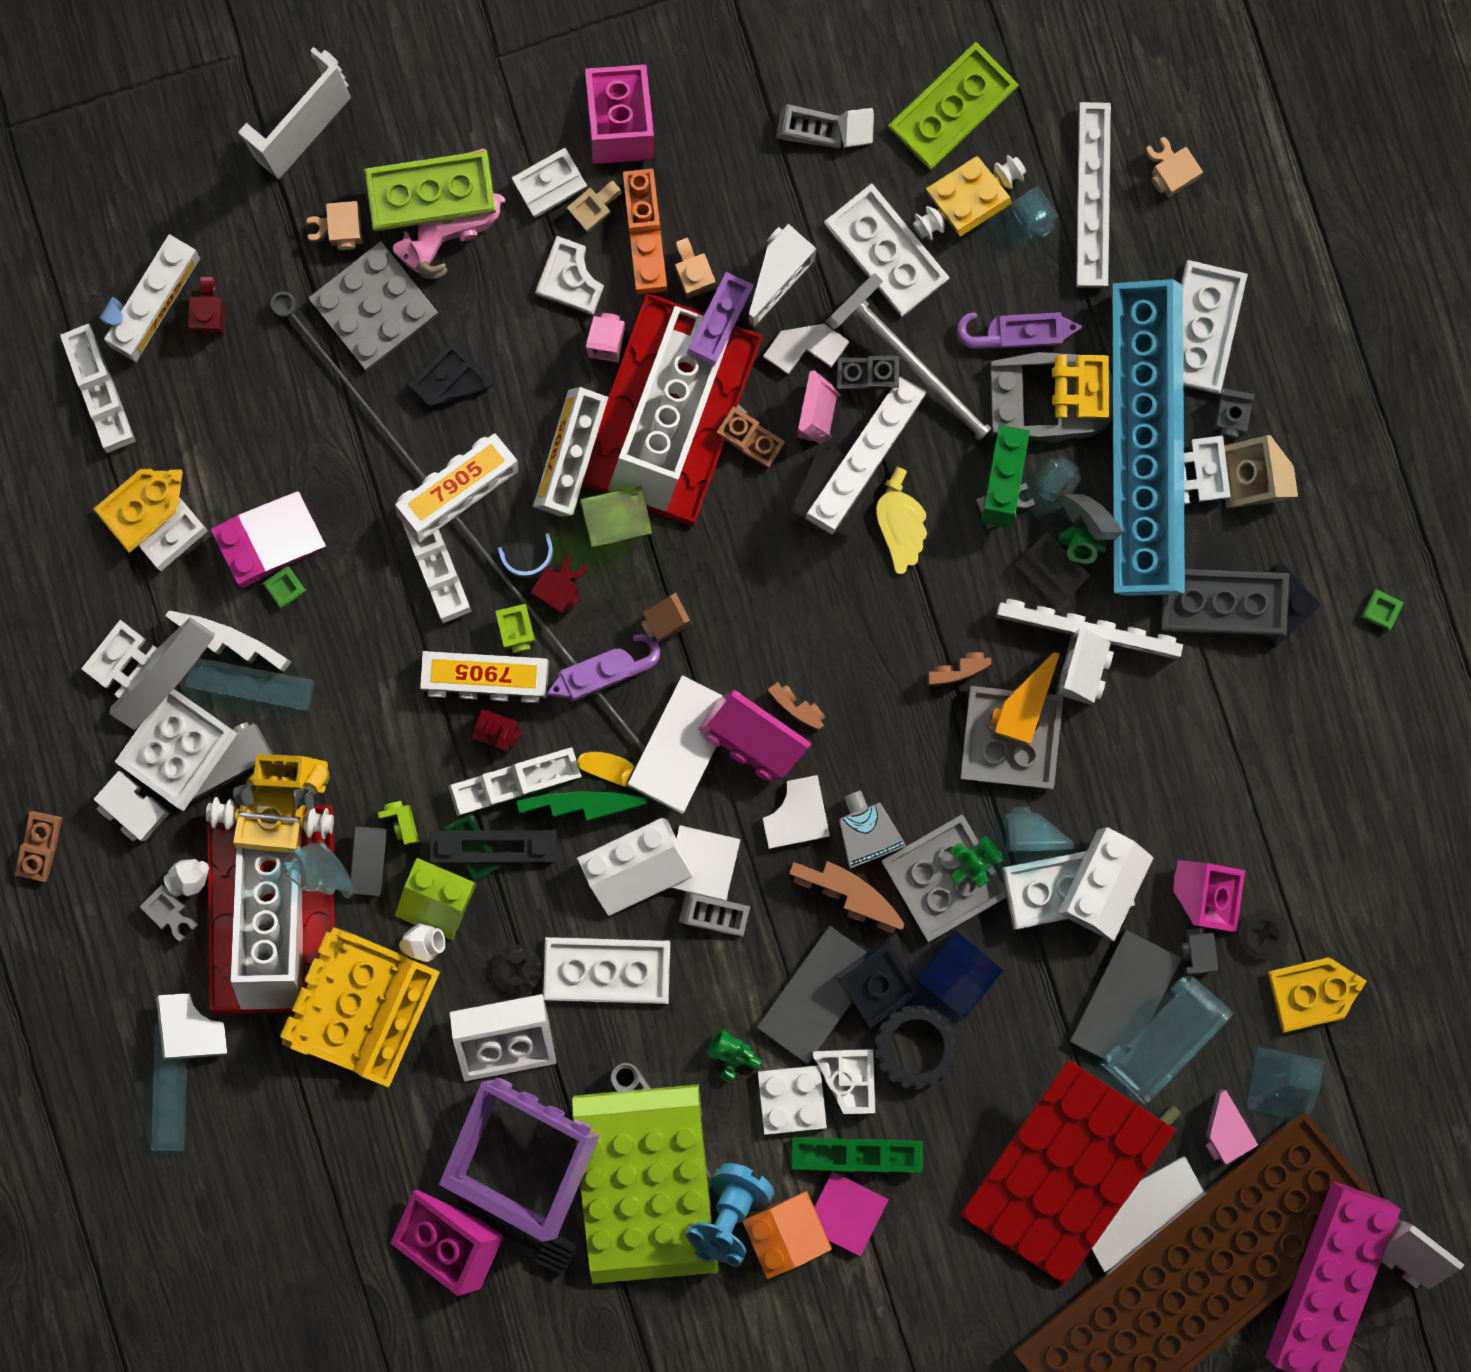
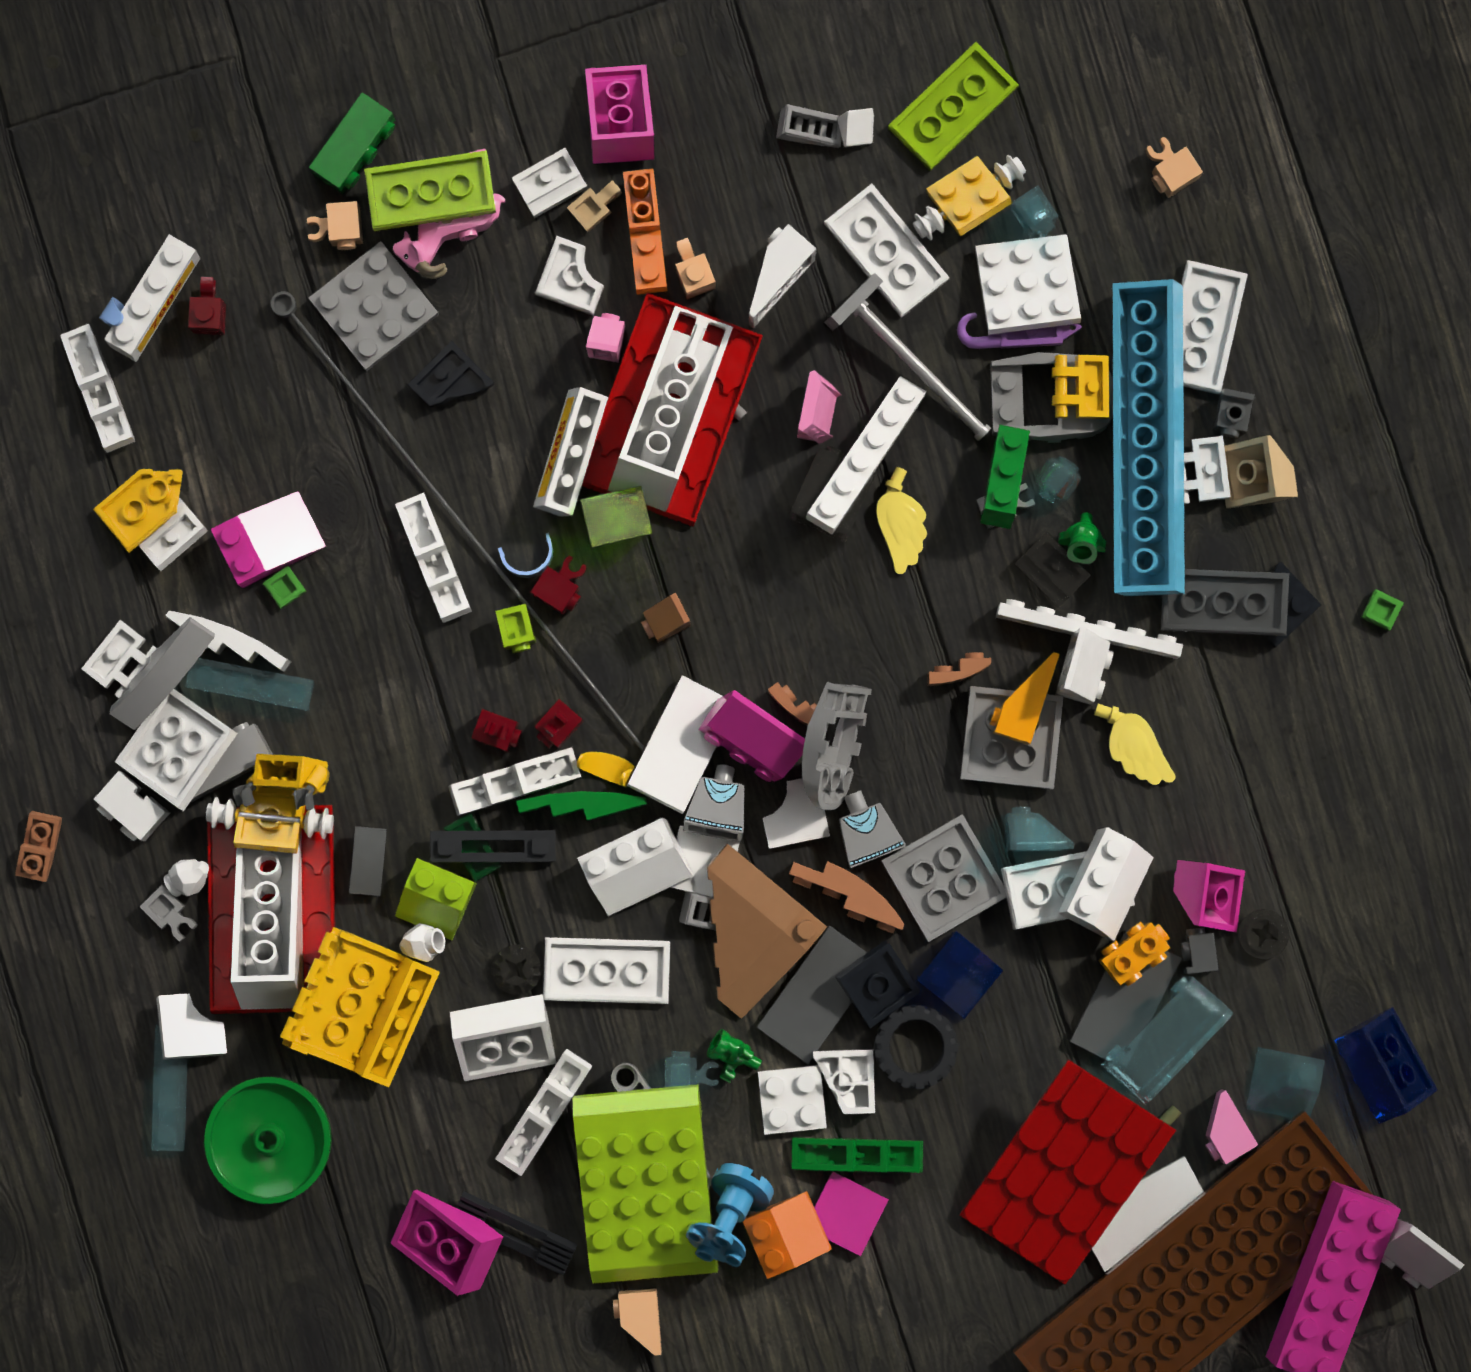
(267, 1140): none -> green dish
(303, 121): white panel -> none
(318, 870): clear light blue slope -> none
(353, 144): none -> green brick
(405, 826): lime bracket -> none
(456, 487): white brick -> none
(484, 675): brick -> none
(496, 1203): medium lavender window -> none
(543, 1112): none -> white slope
(557, 725): none -> dark red brick
(603, 671): medium lavender plate -> none
(640, 1317): none -> light nougat slope
(682, 1070): none -> clear light blue brick
(717, 807): none -> light grey torso
(720, 319): medium lavender hinge -> none
(750, 437): nougat slope -> none
(757, 930): none -> medium nougat slope
(816, 339): white tile -> none
(826, 767): none -> light grey slope
(868, 373): dark grey slope -> none
(976, 861): green piece -> none
(1027, 284): none -> white plate
(1088, 511): dark grey slope -> none
(1093, 195): white plate -> none
(1135, 746): none -> light yellow animal
(1142, 947): none -> light orange brick
(1313, 993): yellow tile -> none
(1386, 1065): none -> clear blue slope

